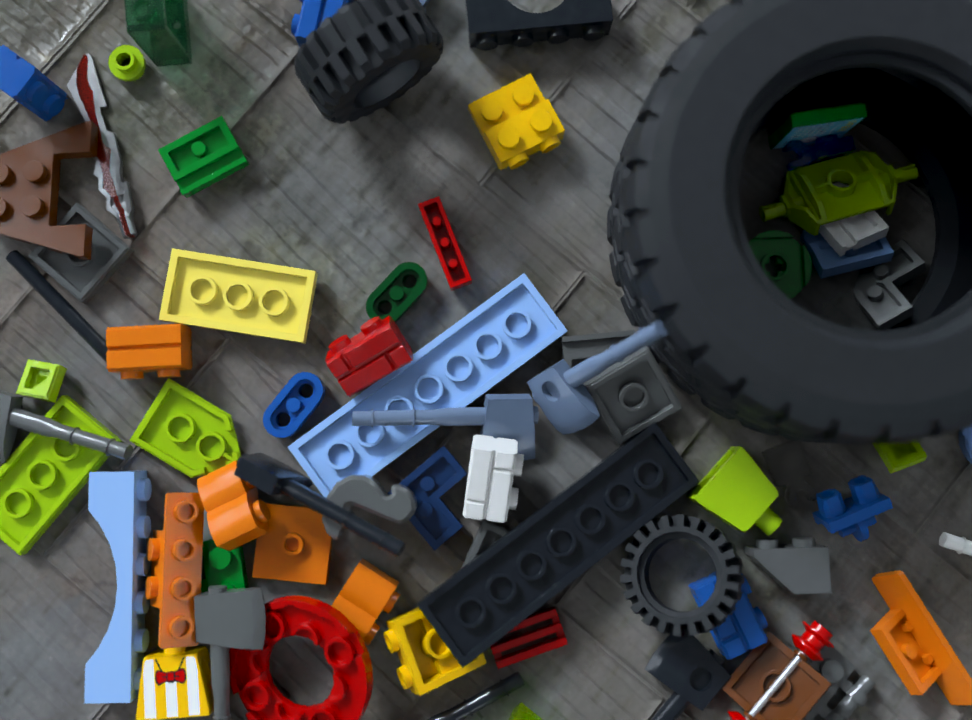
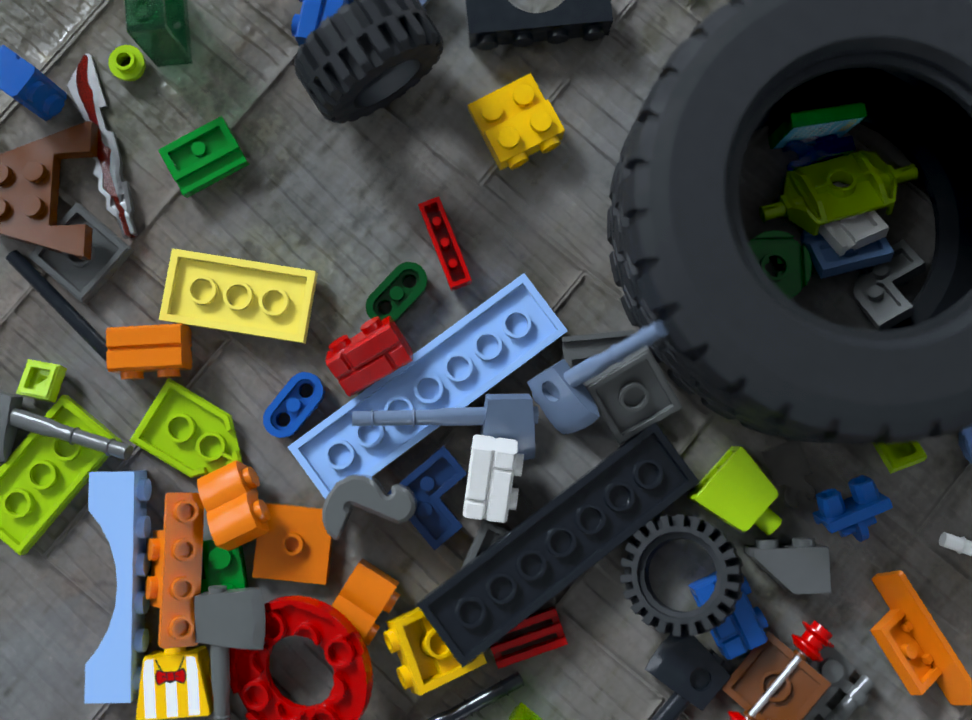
(281, 479): black piece -> none

